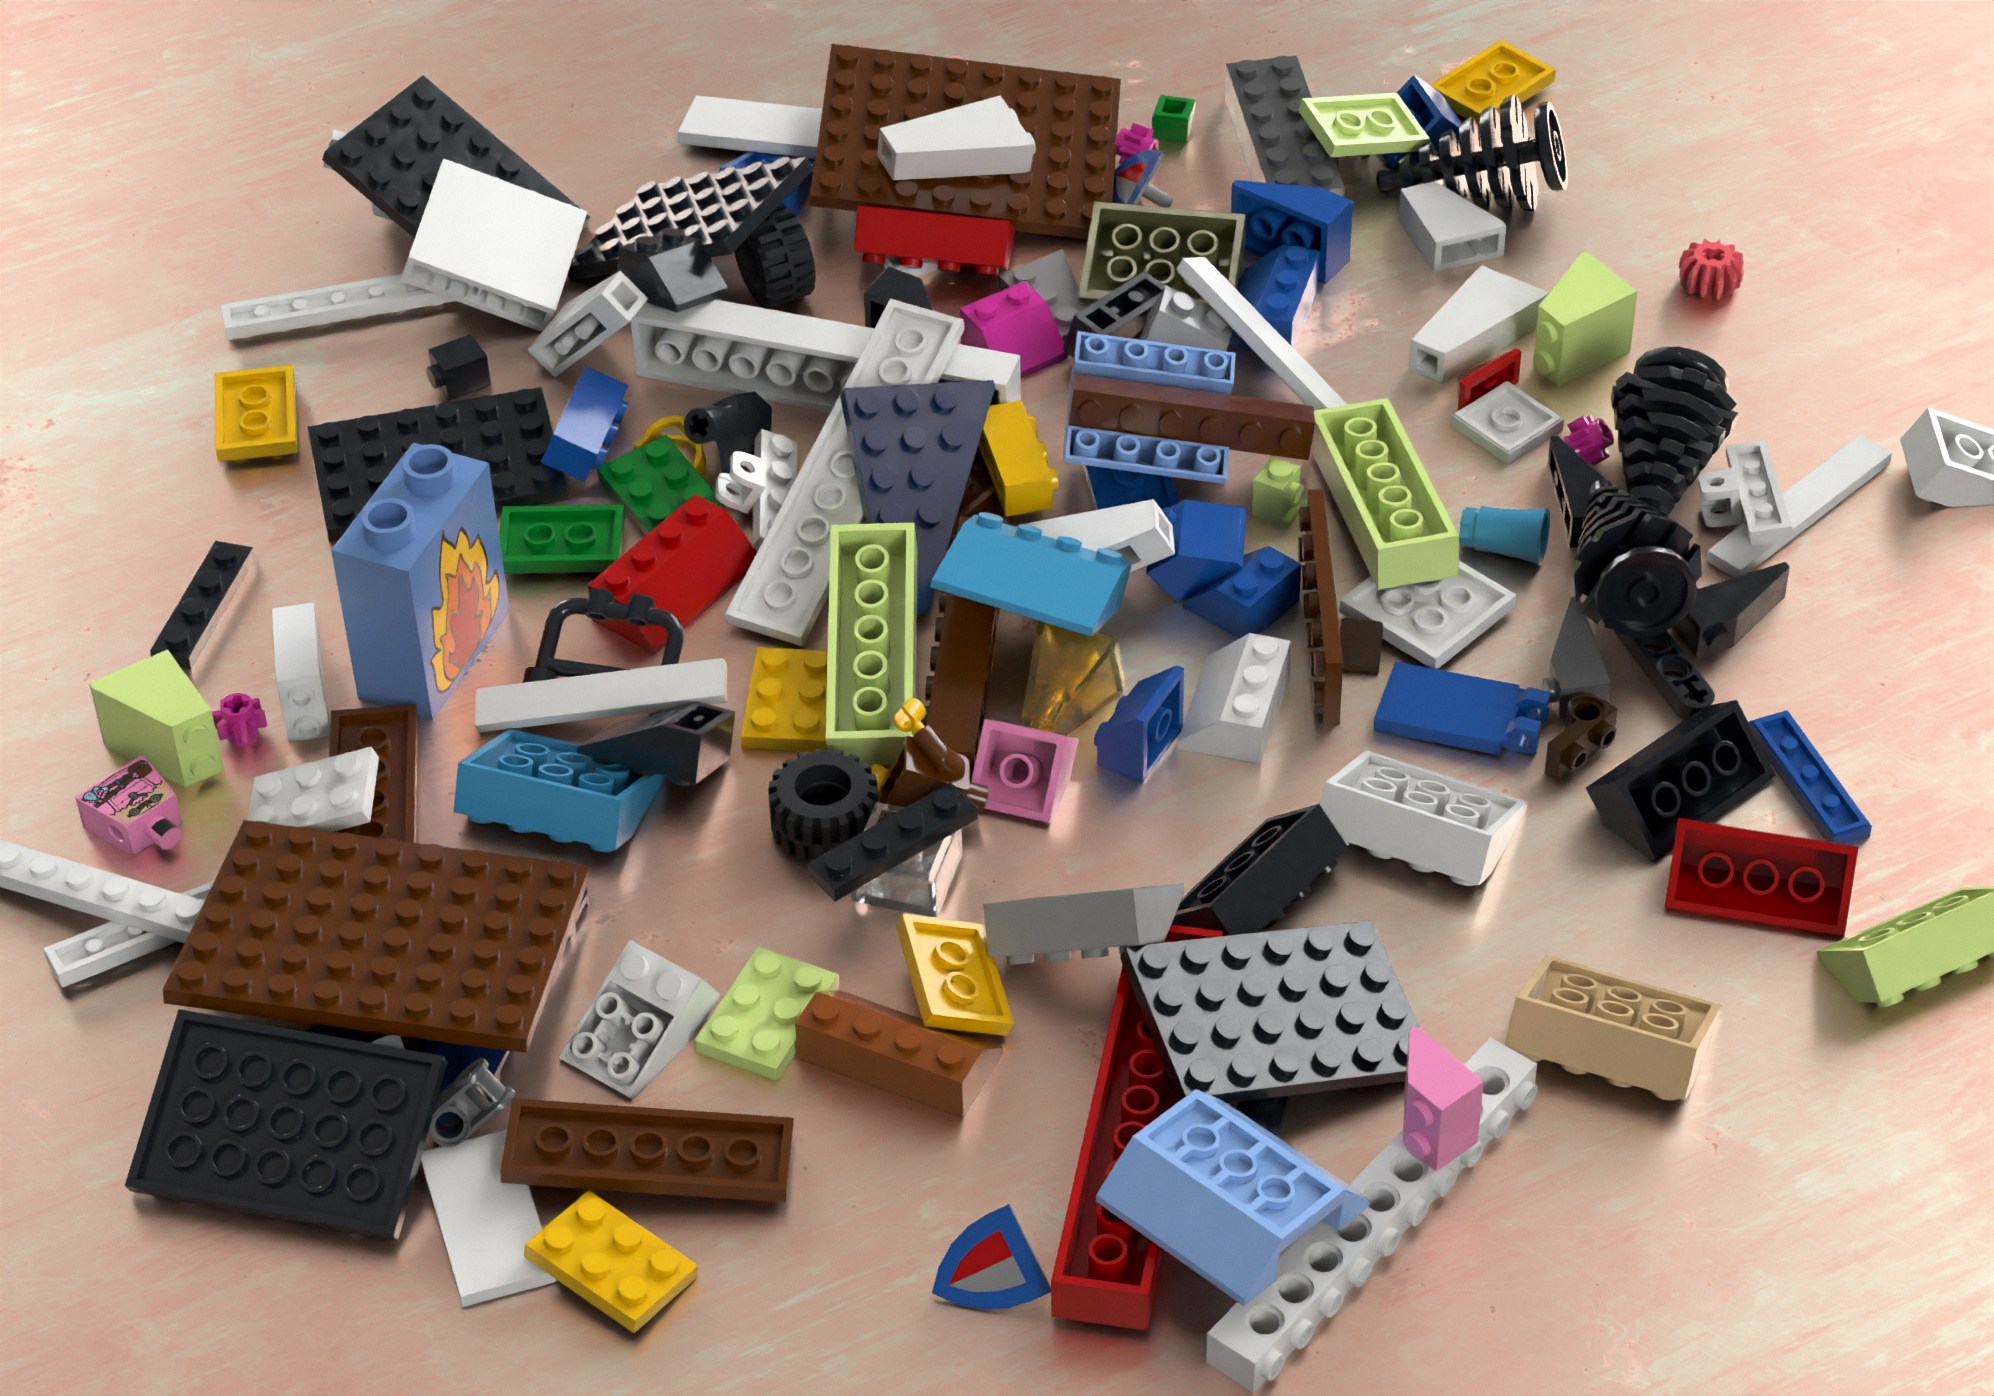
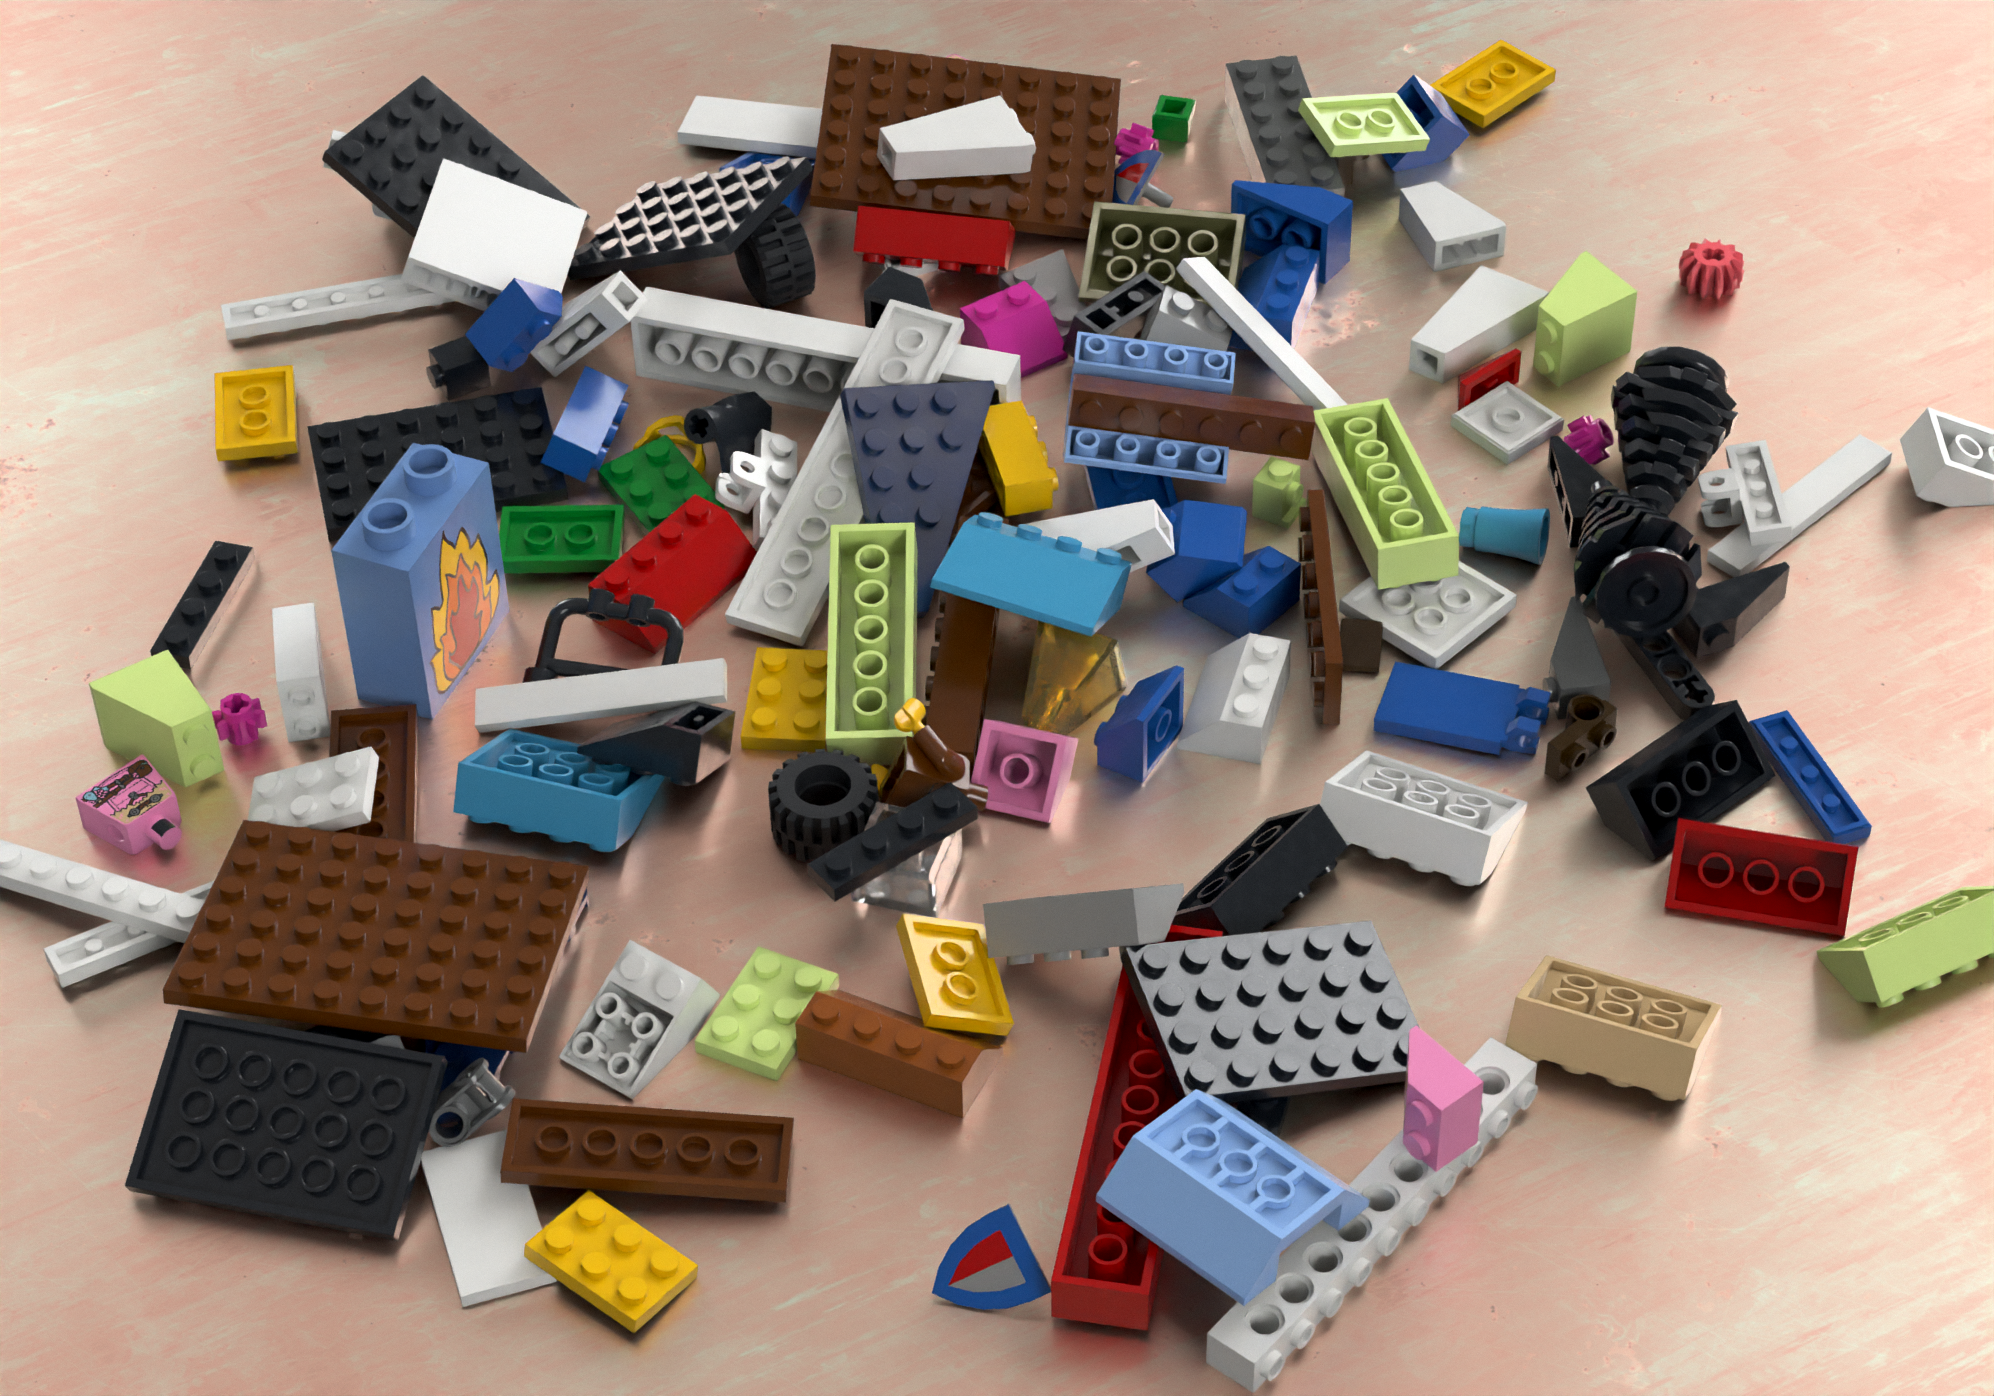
(515, 324): none -> blue slope
(671, 270): black slope -> none
(1490, 159): black plant -> none

